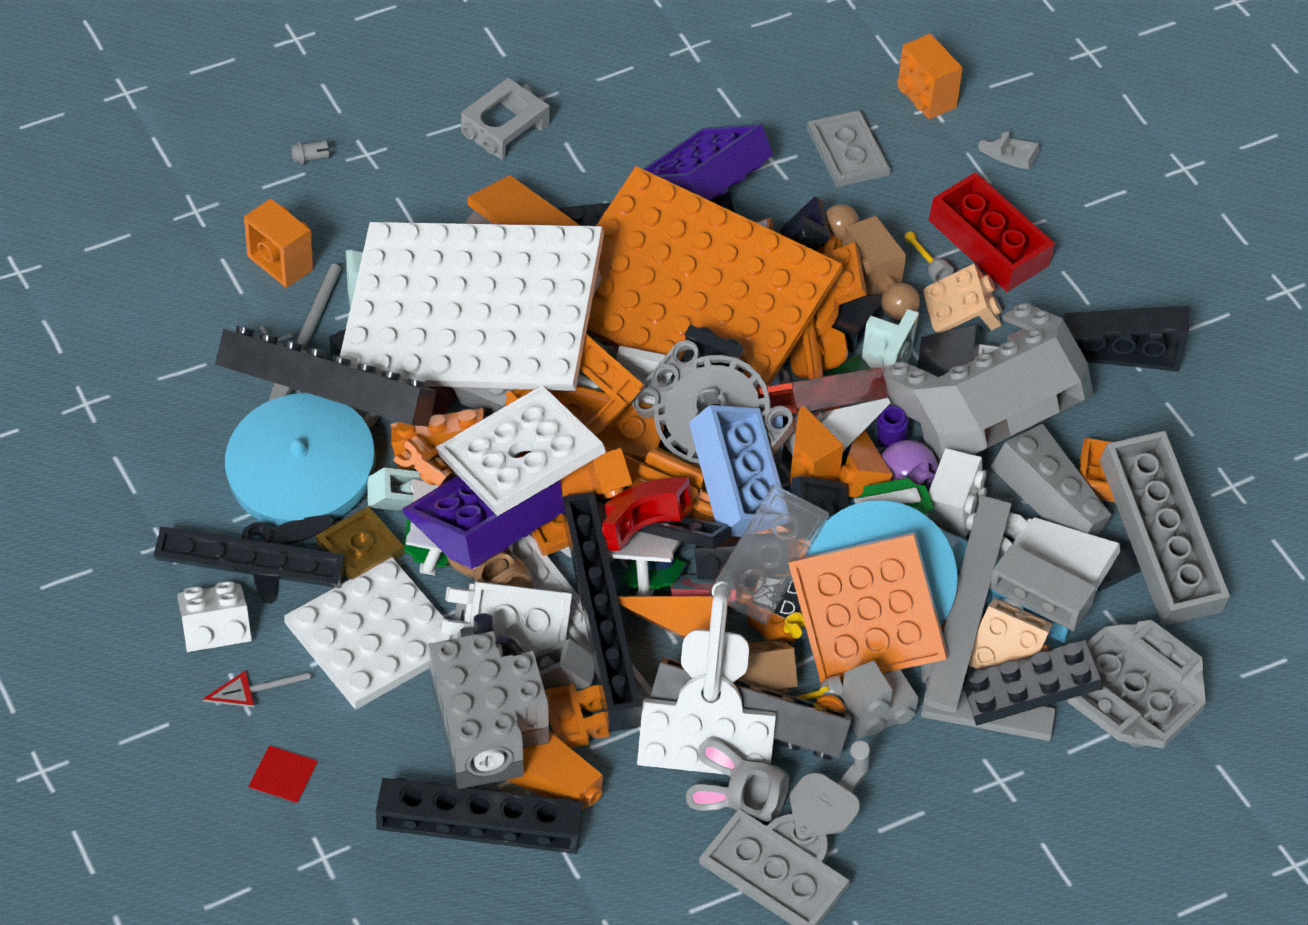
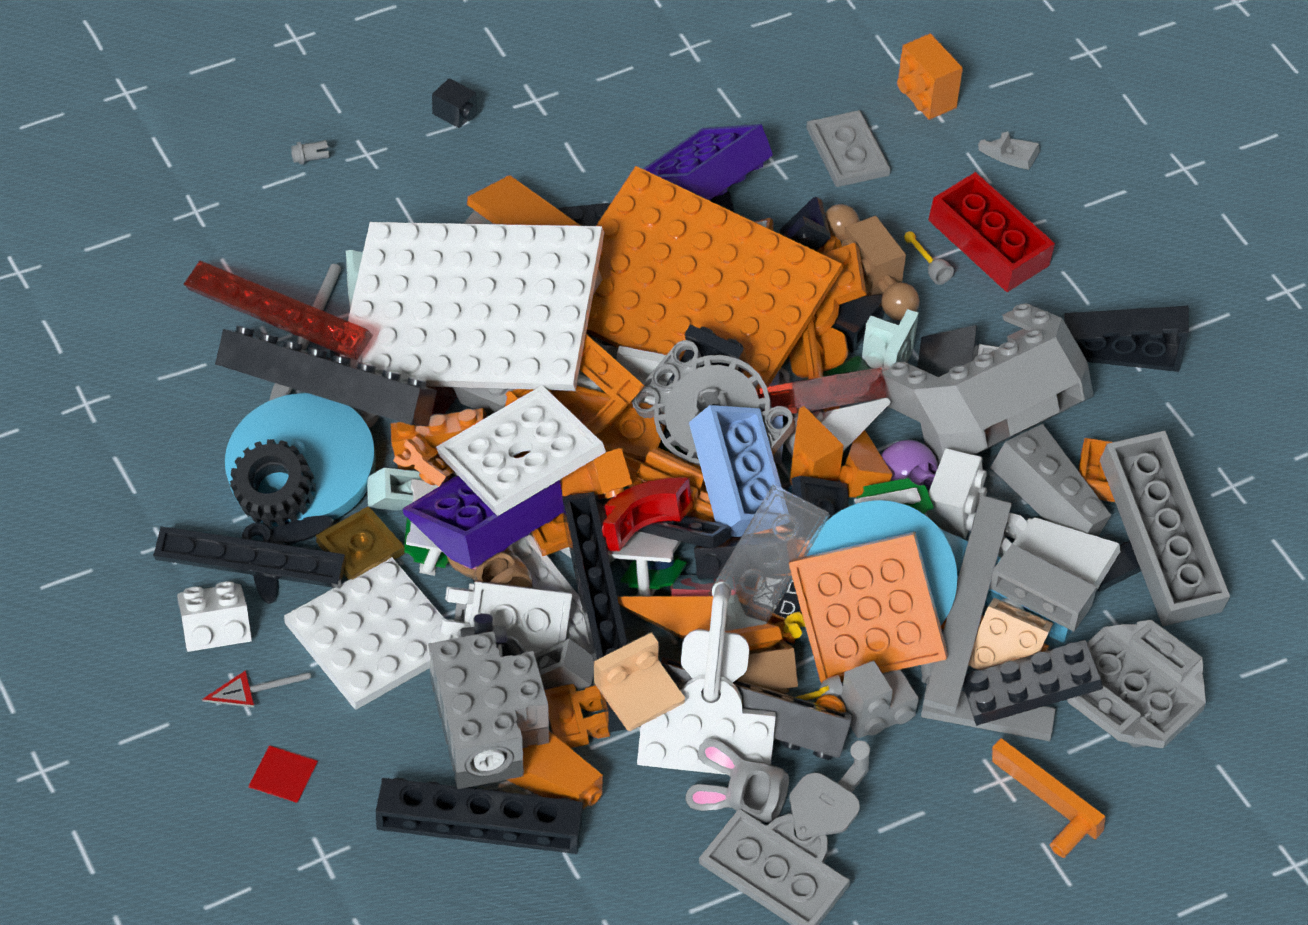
(262, 462): none -> black tyre
(278, 242): orange brick -> none
(279, 310): none -> clear red plate
(454, 103): none -> black brick
(529, 112): light grey panel -> none
(636, 683): none -> light nougat bracket
(756, 632): none -> piece
(892, 426): dark purple brick -> none
(962, 299): light nougat bracket -> none
(1082, 816): none -> orange piece

